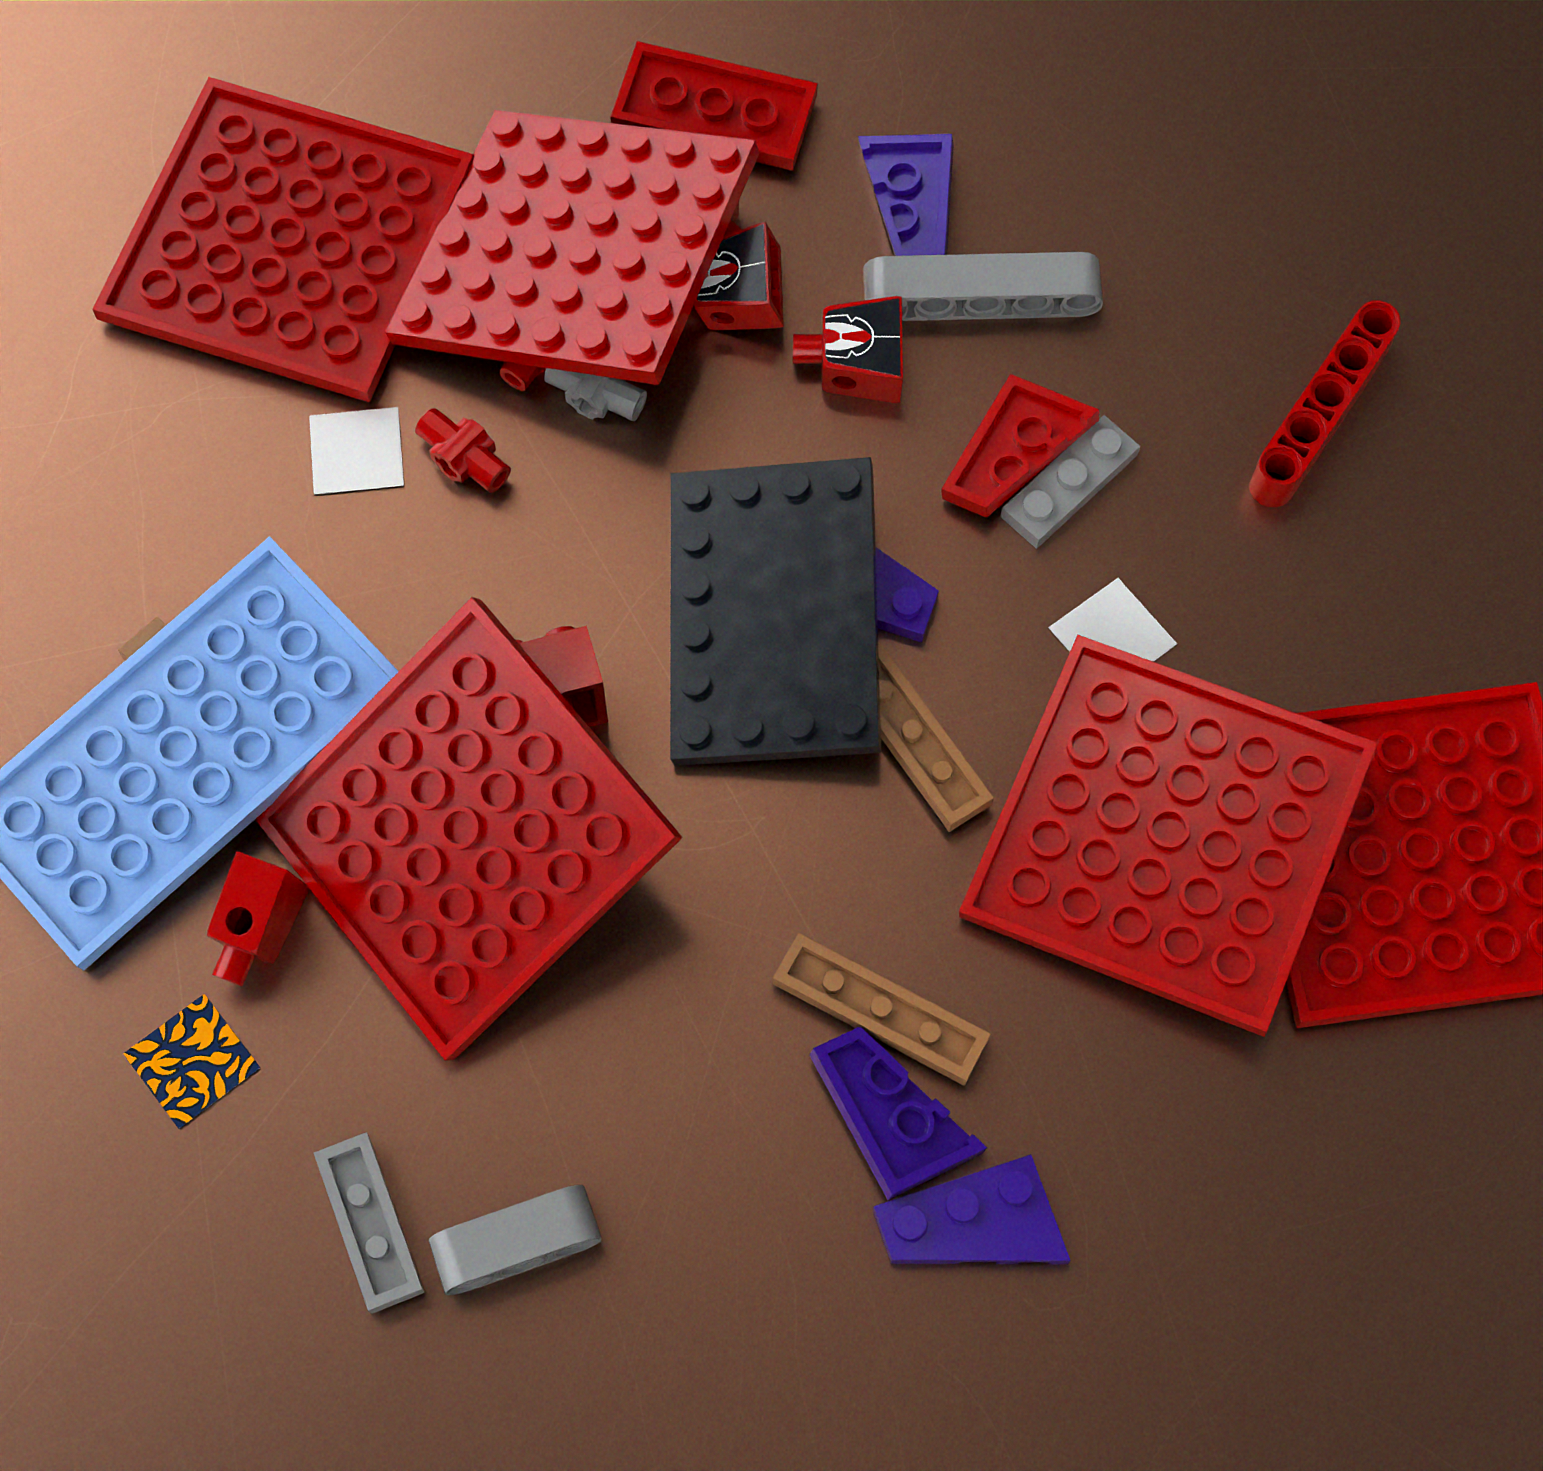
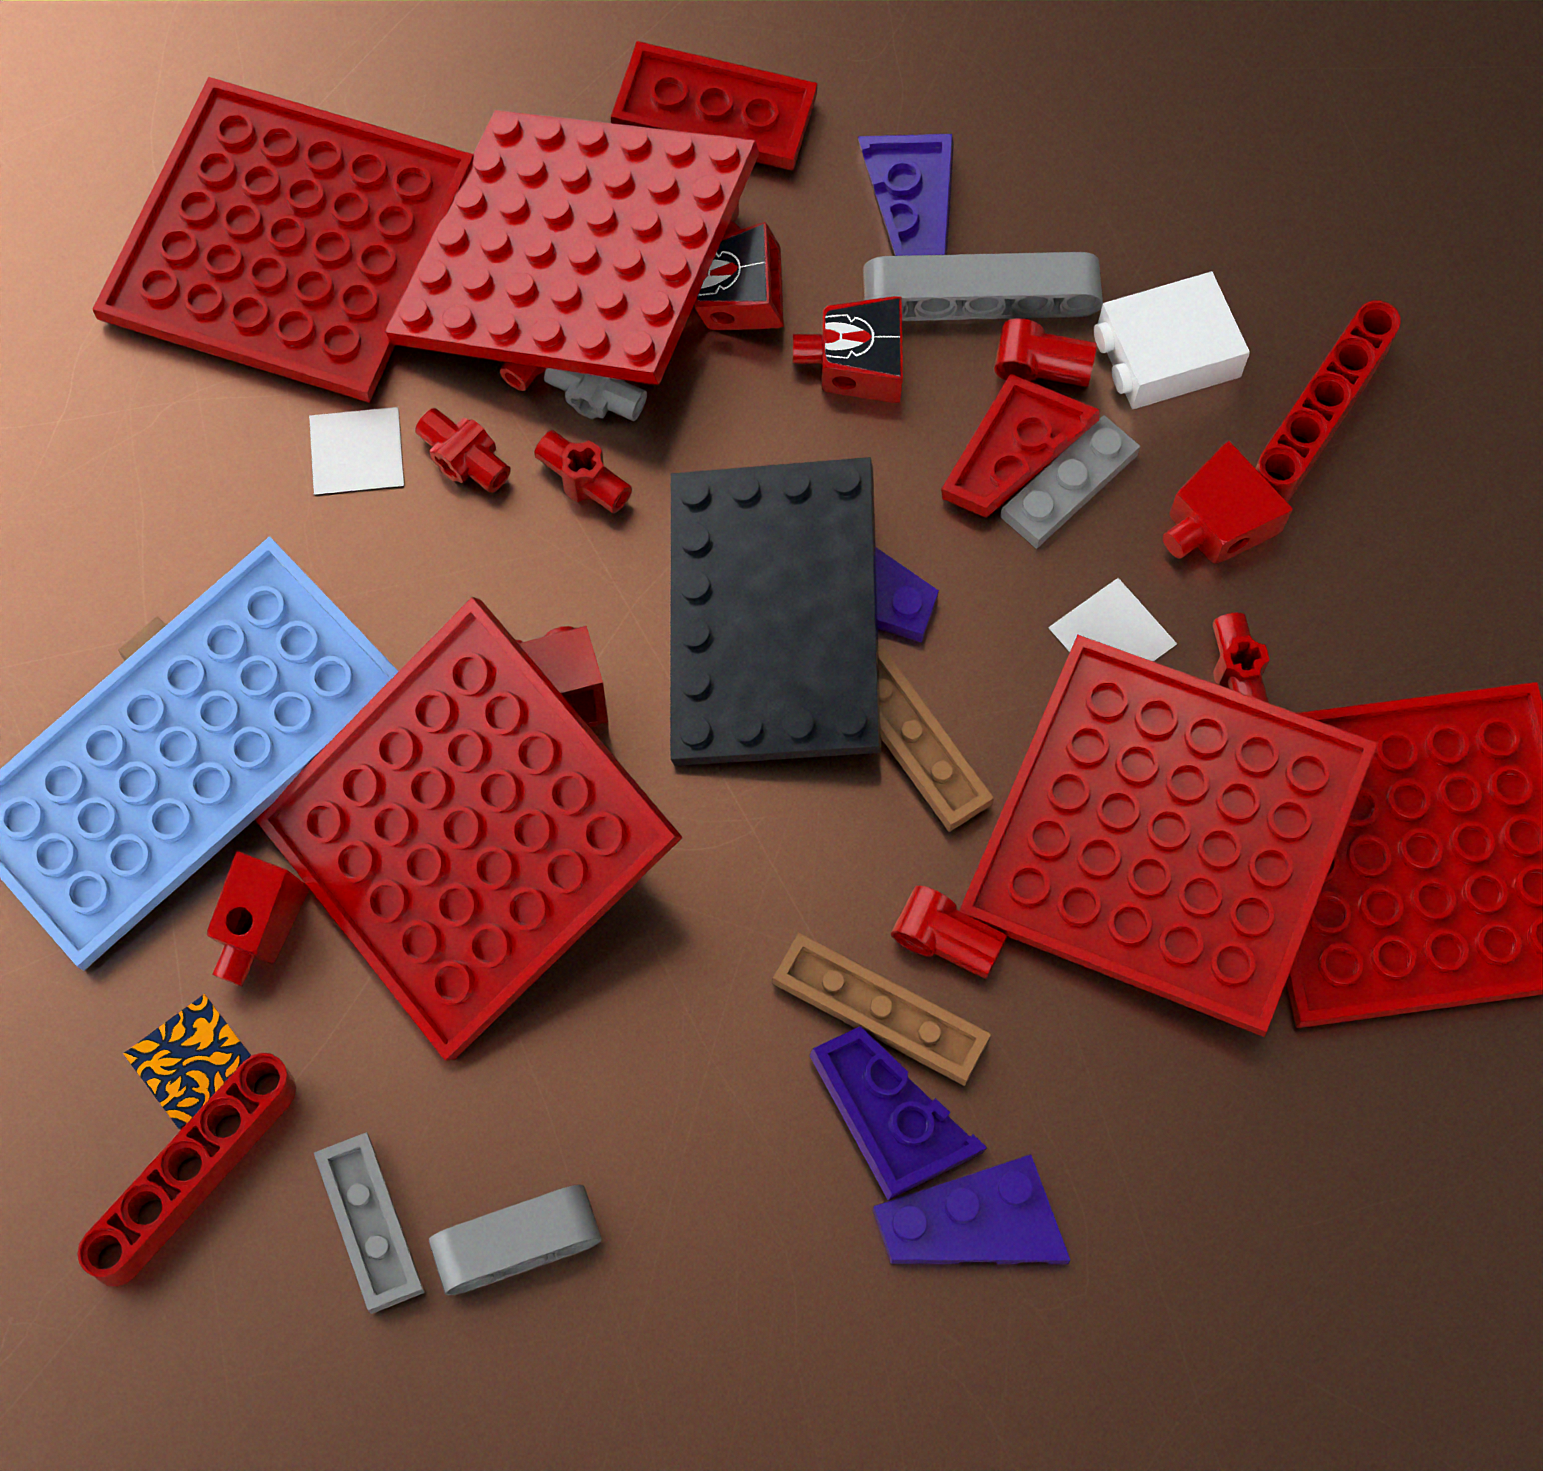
(160, 1177): none -> red beam
(583, 471): none -> red axle
(935, 926): none -> red piece
(1034, 354): none -> red piece
(1171, 340): none -> white brick
(1225, 509): none -> red torso
(1238, 646): none -> red axle

